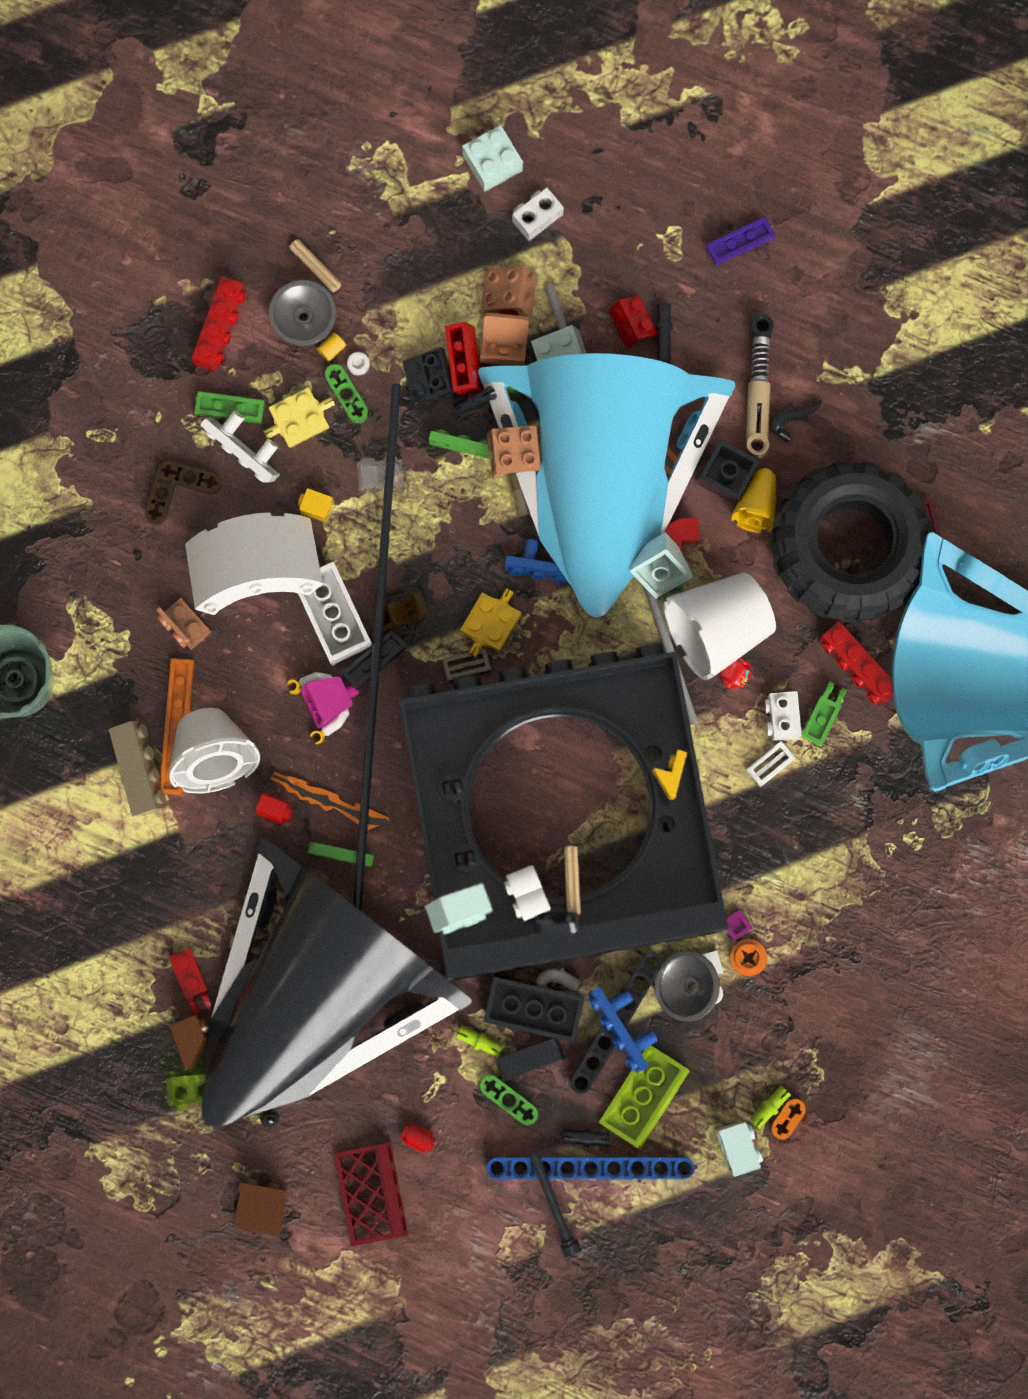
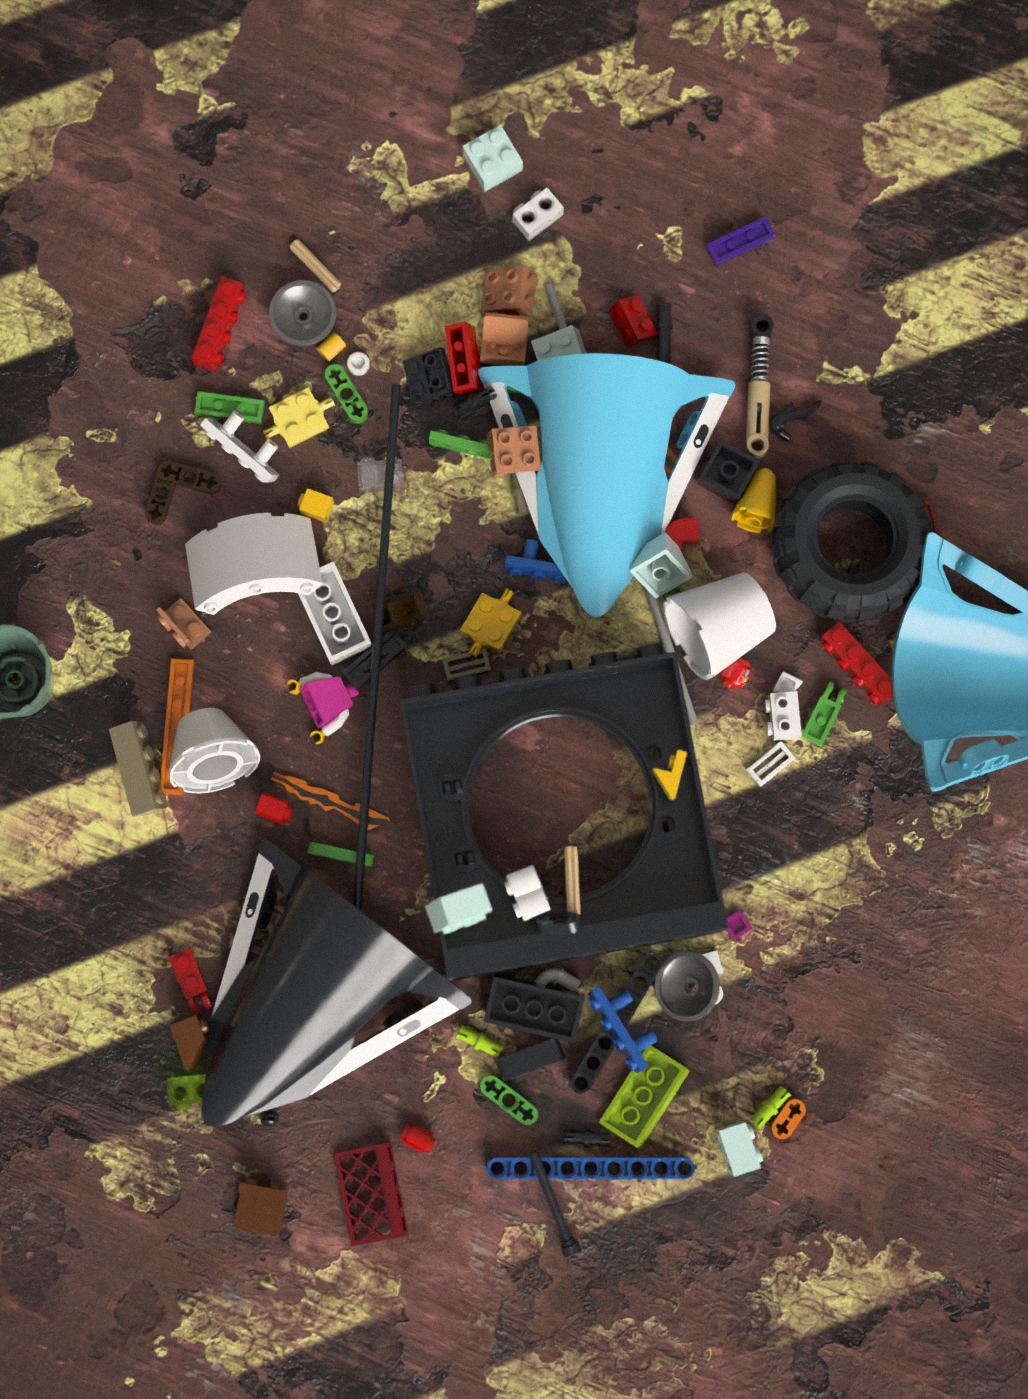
(759, 957): orange gear -> none
(786, 683): none -> white tile

